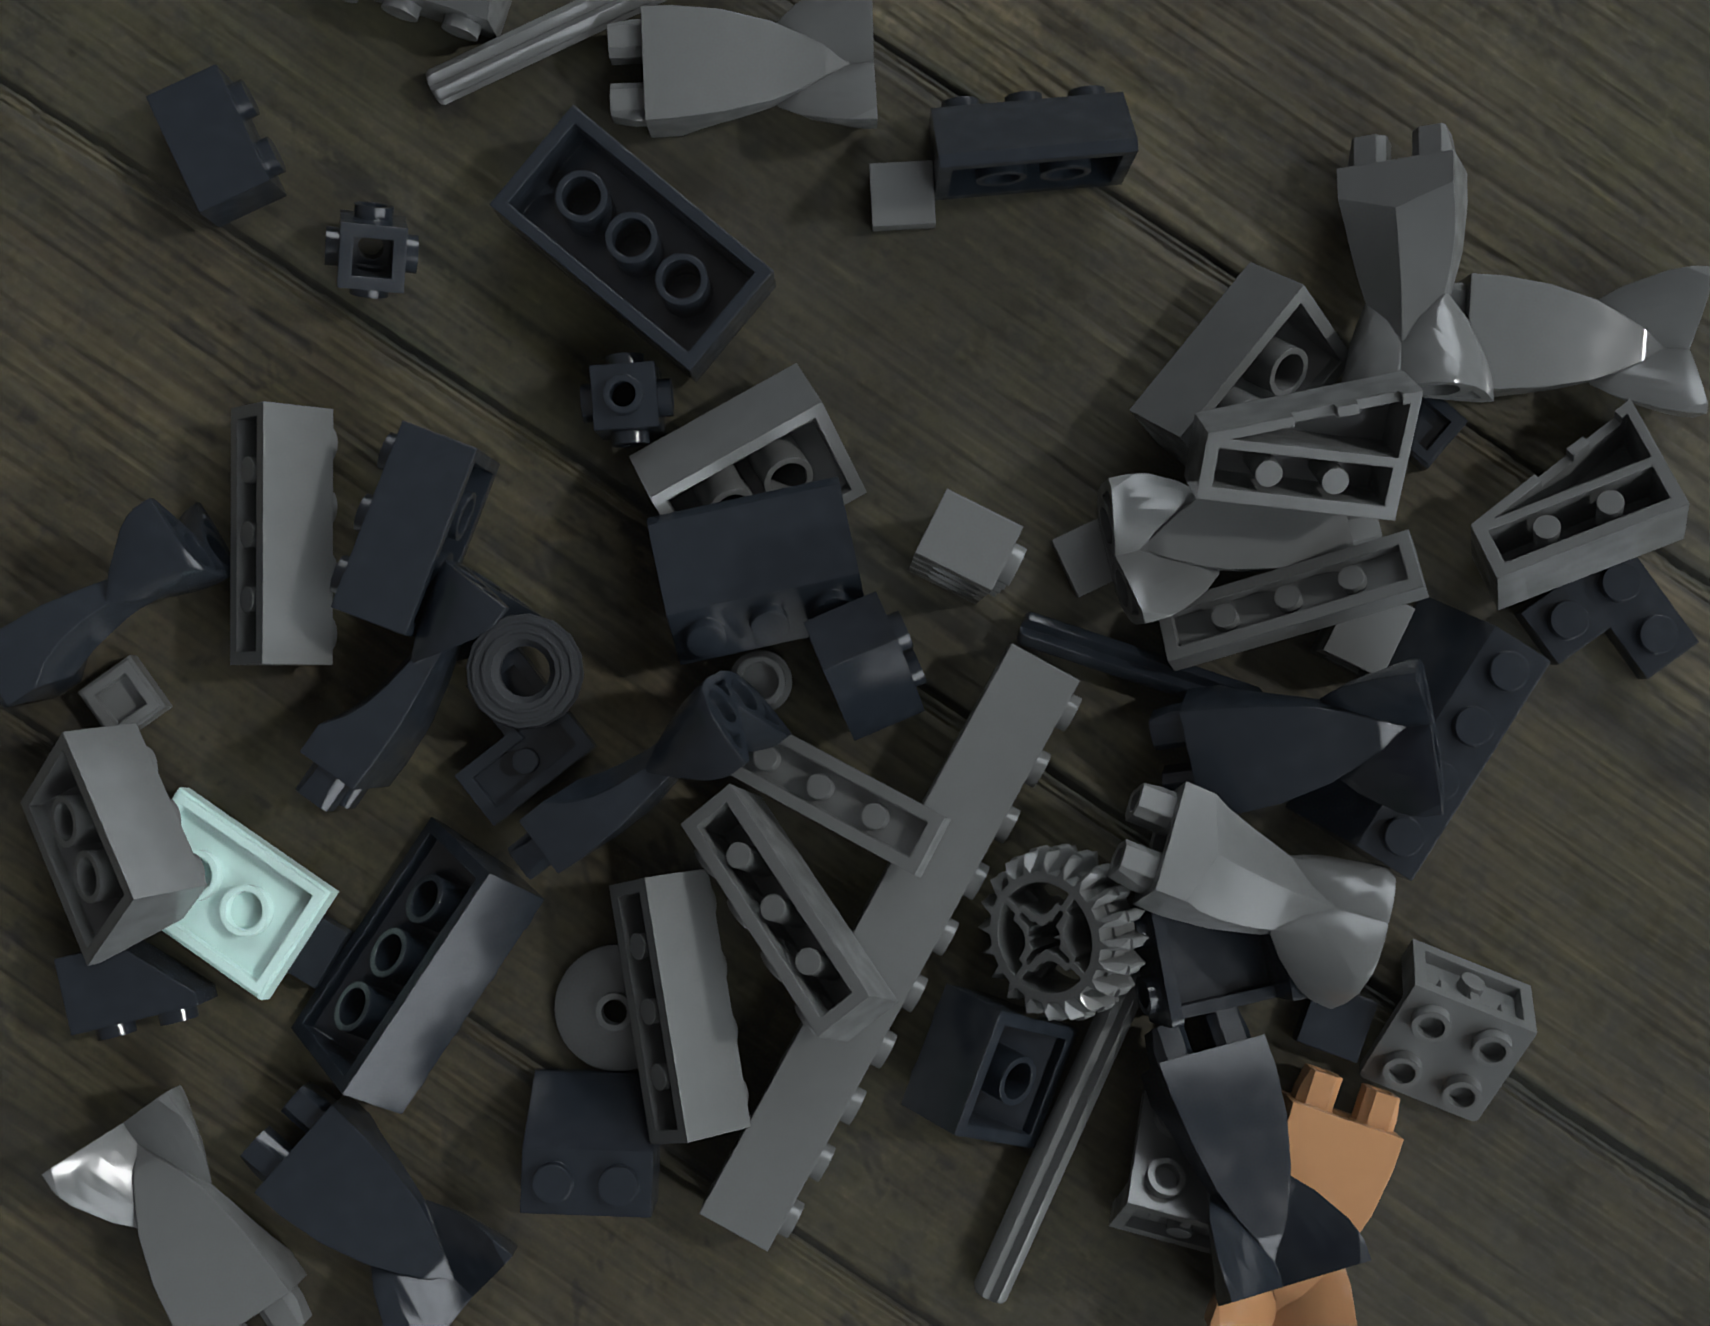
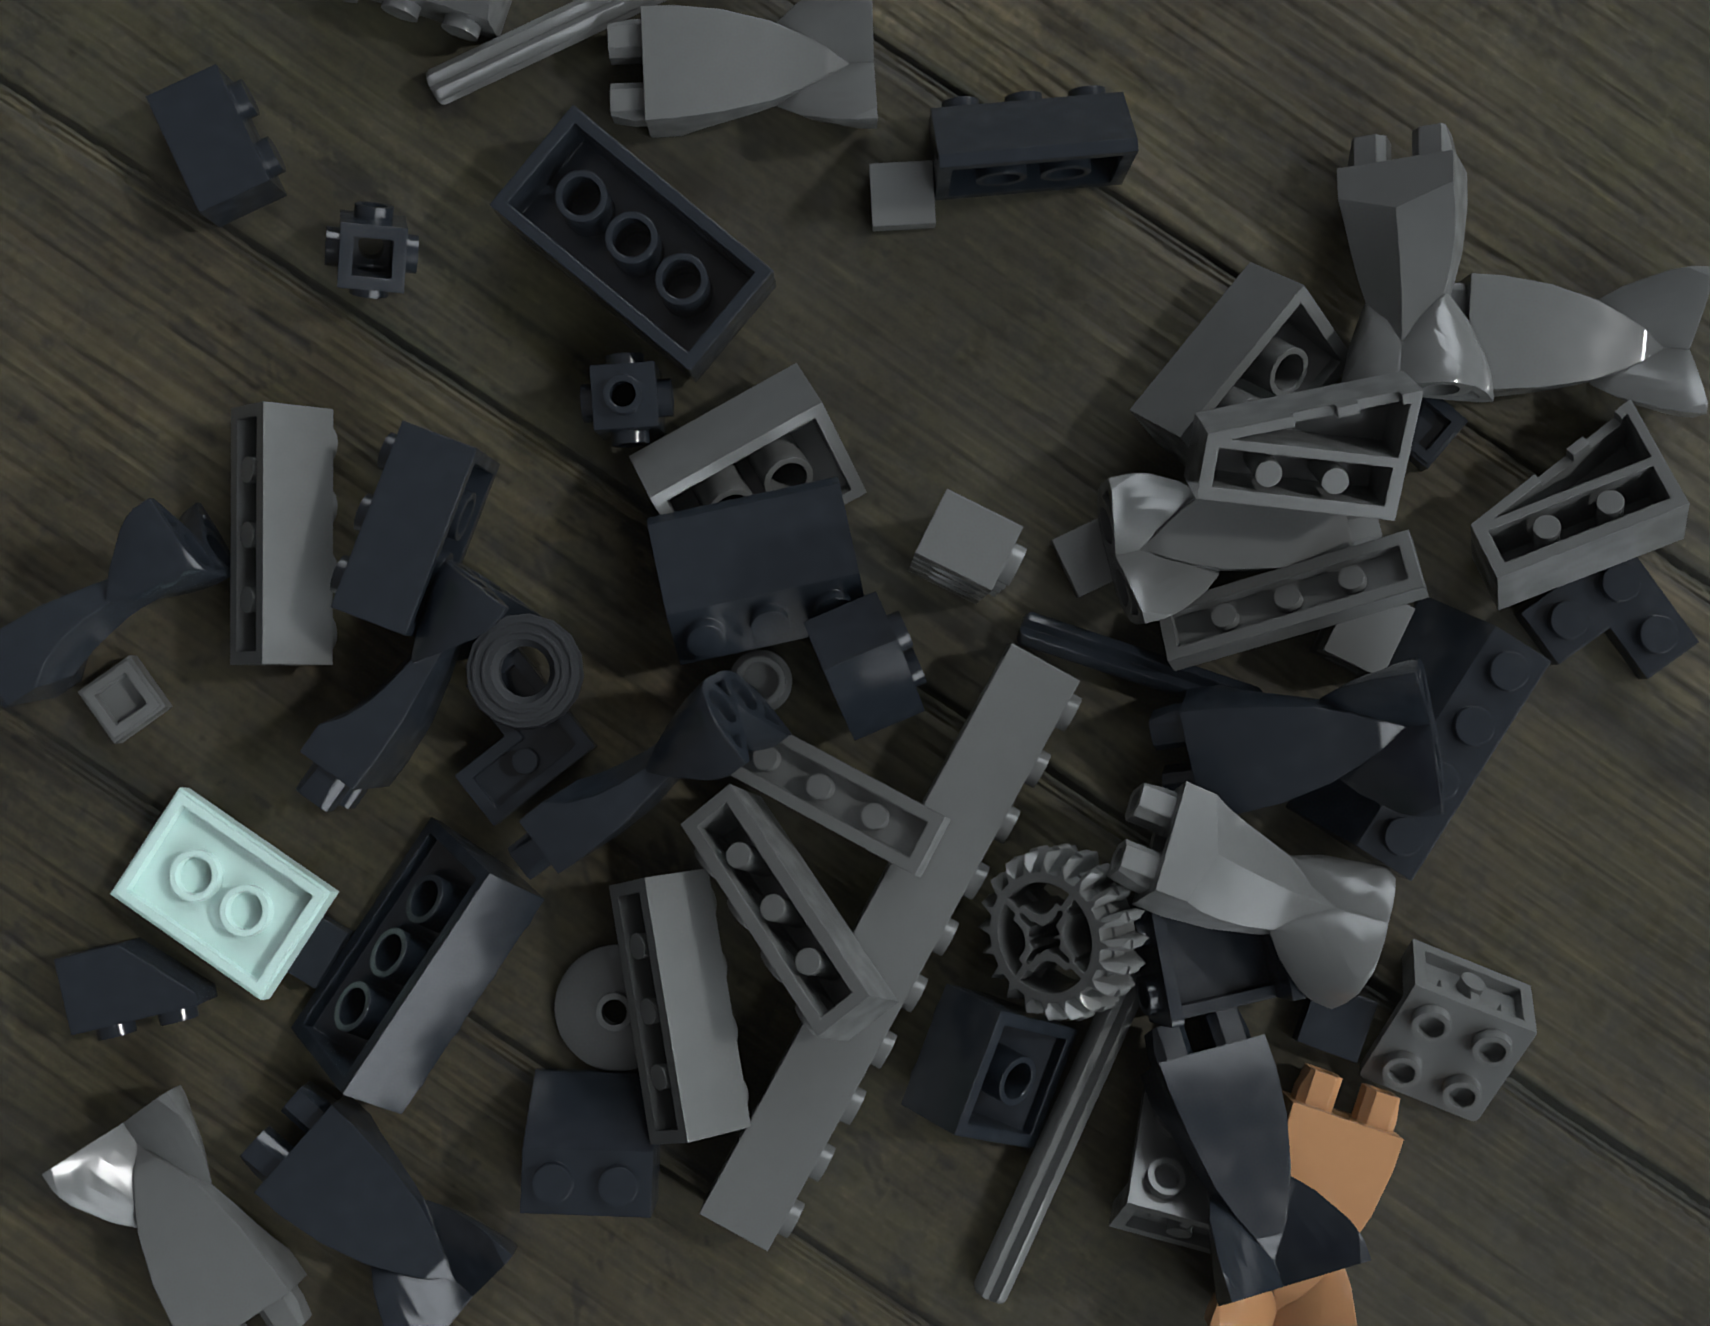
(112, 839): dark grey slope -> none

